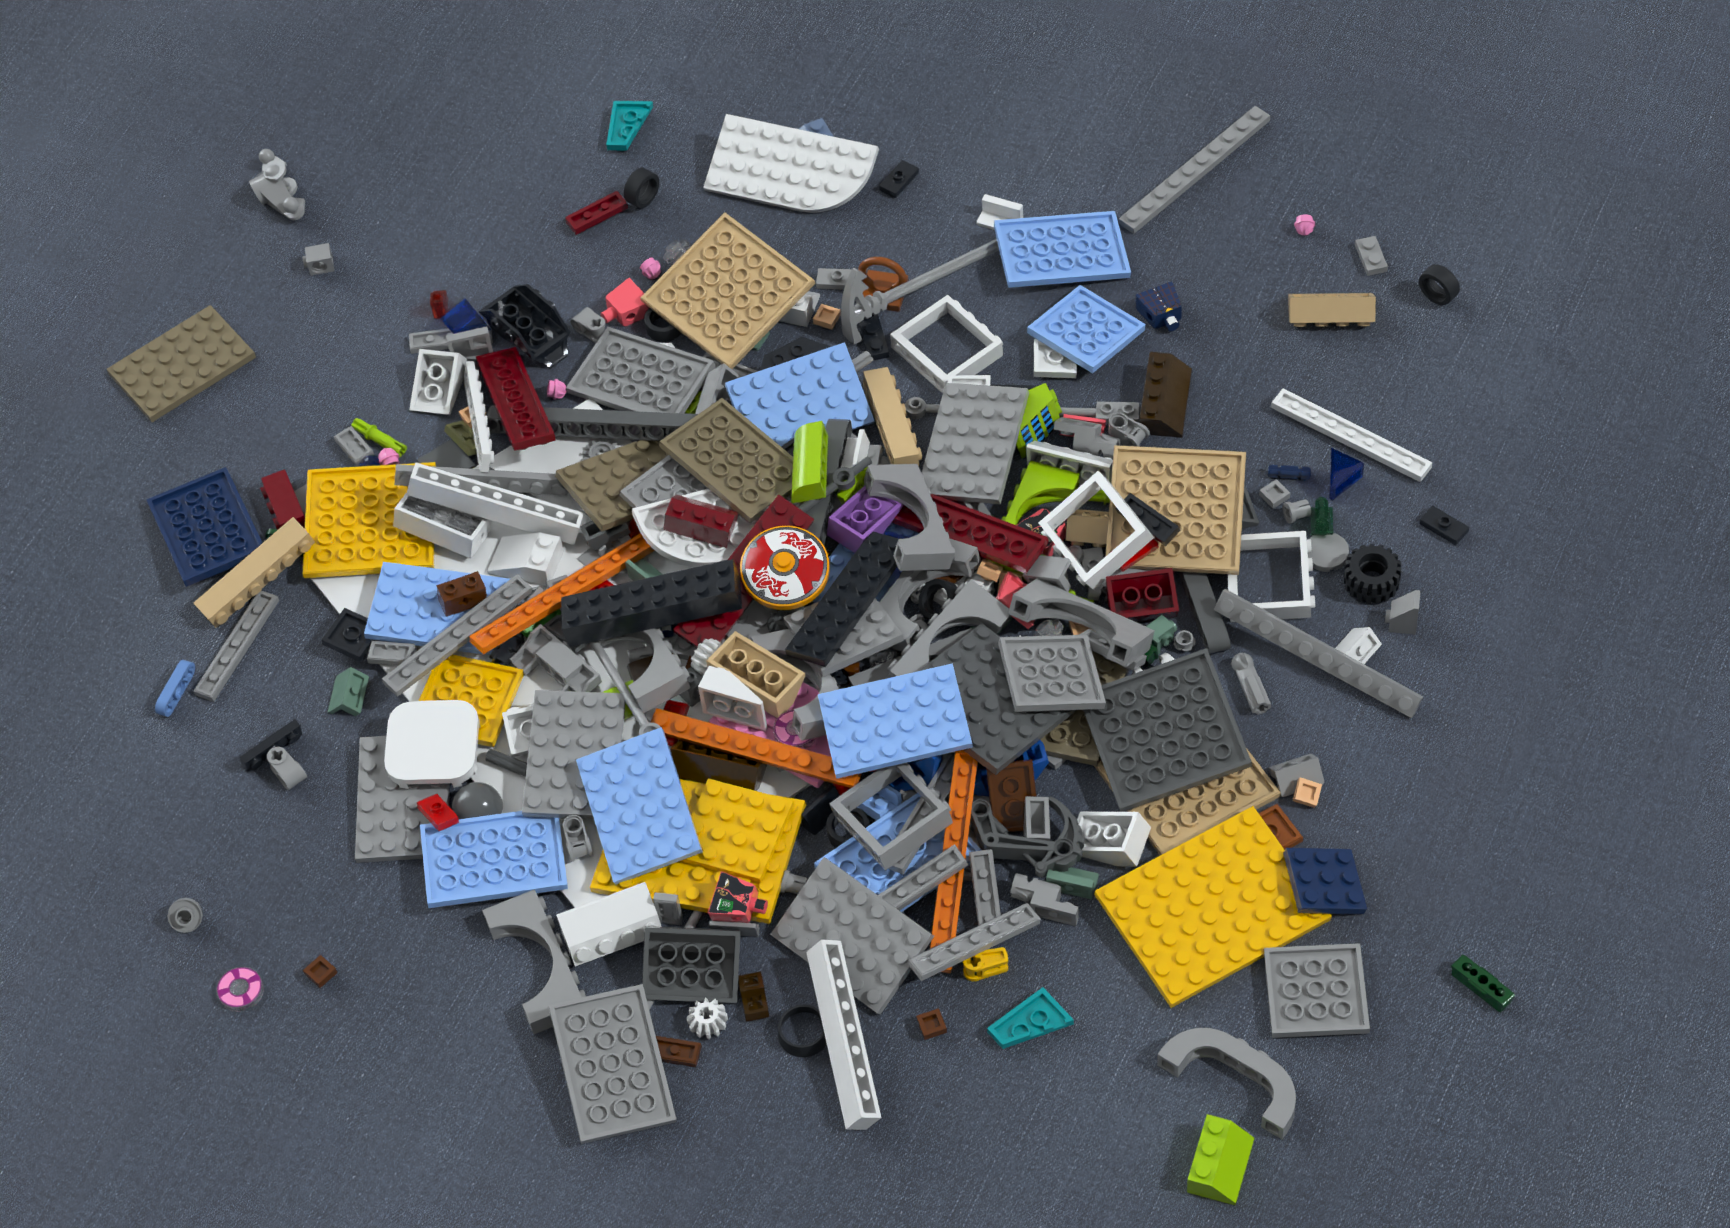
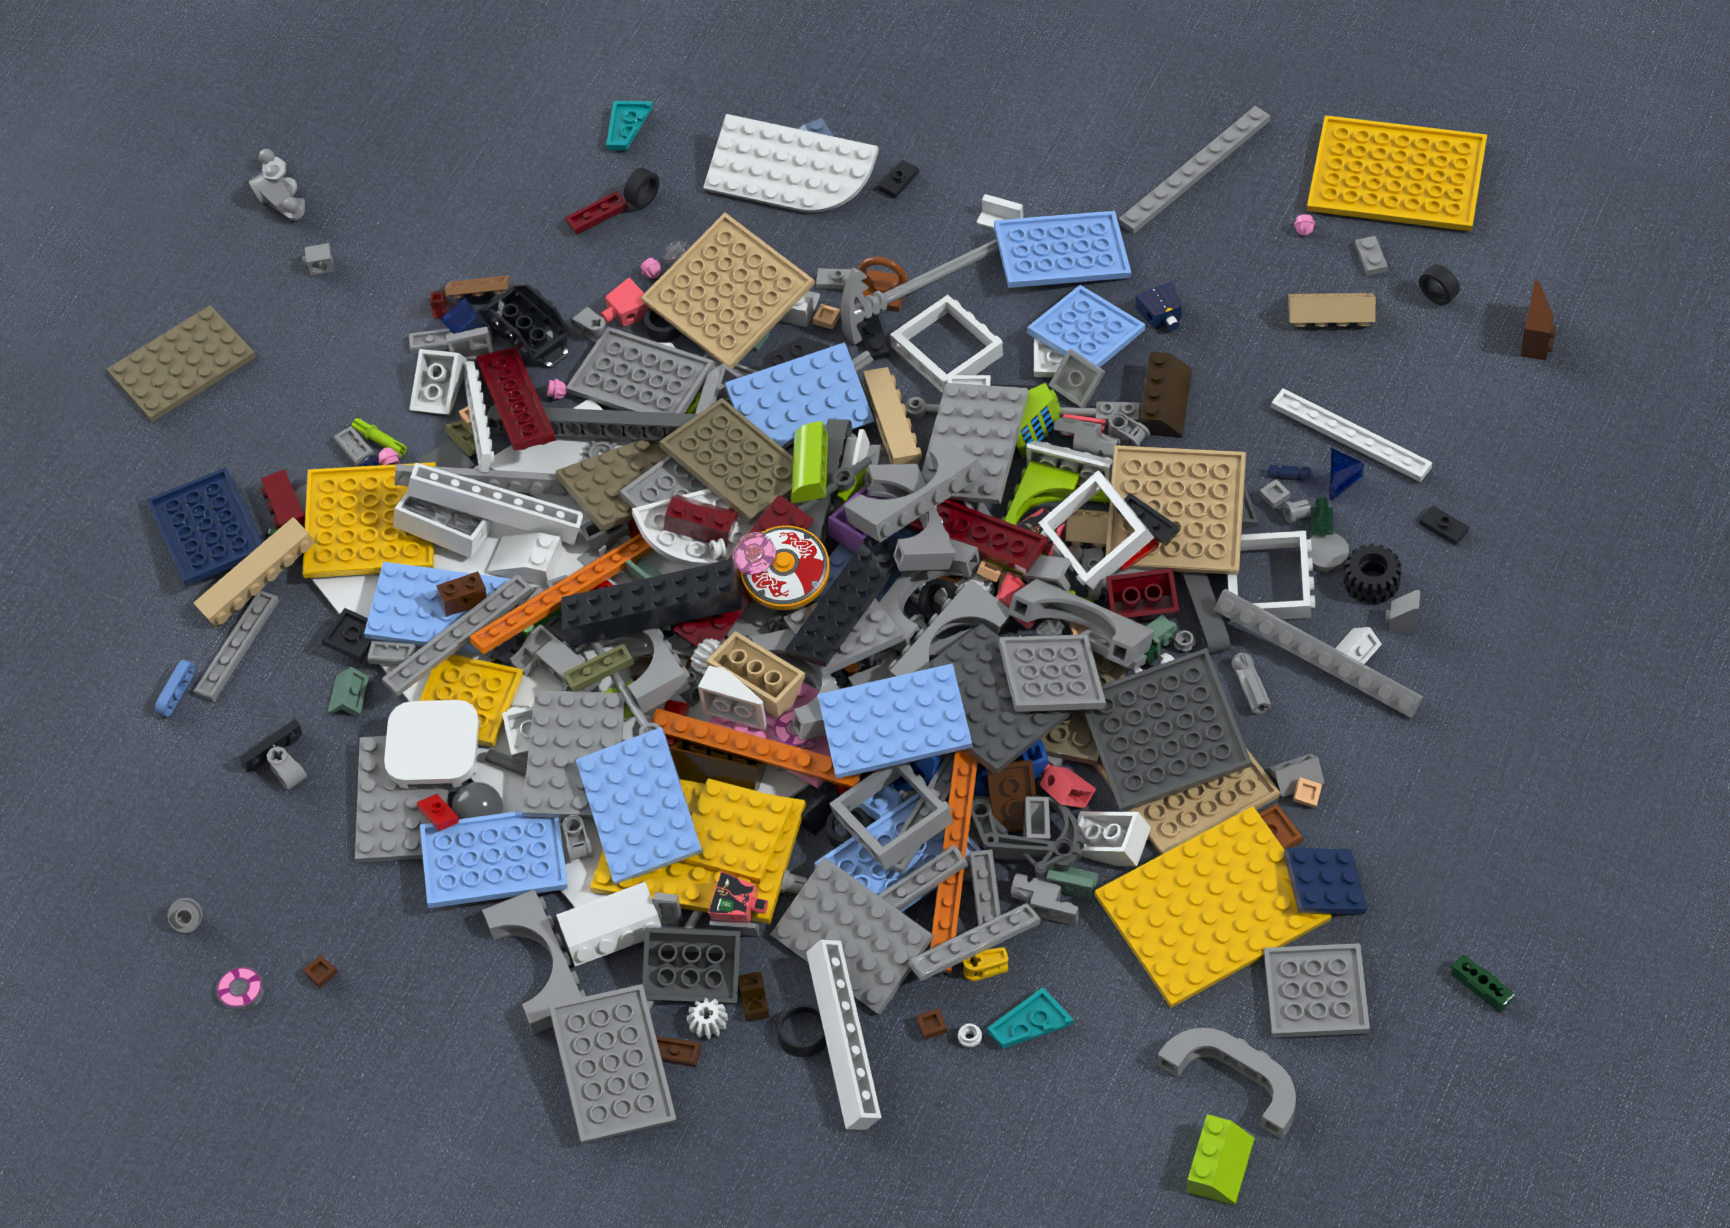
(477, 286): none -> medium nougat plate
(598, 668): none -> olive plate
(718, 549): none -> white bush
(754, 553): none -> clear tile
(885, 517): none -> light grey arch
(969, 1029): none -> white plate
(1066, 786): none -> coral torso
(1077, 378): none -> light grey plate
(1397, 173): none -> yellow plate
(1538, 326): none -> reddish brown slope

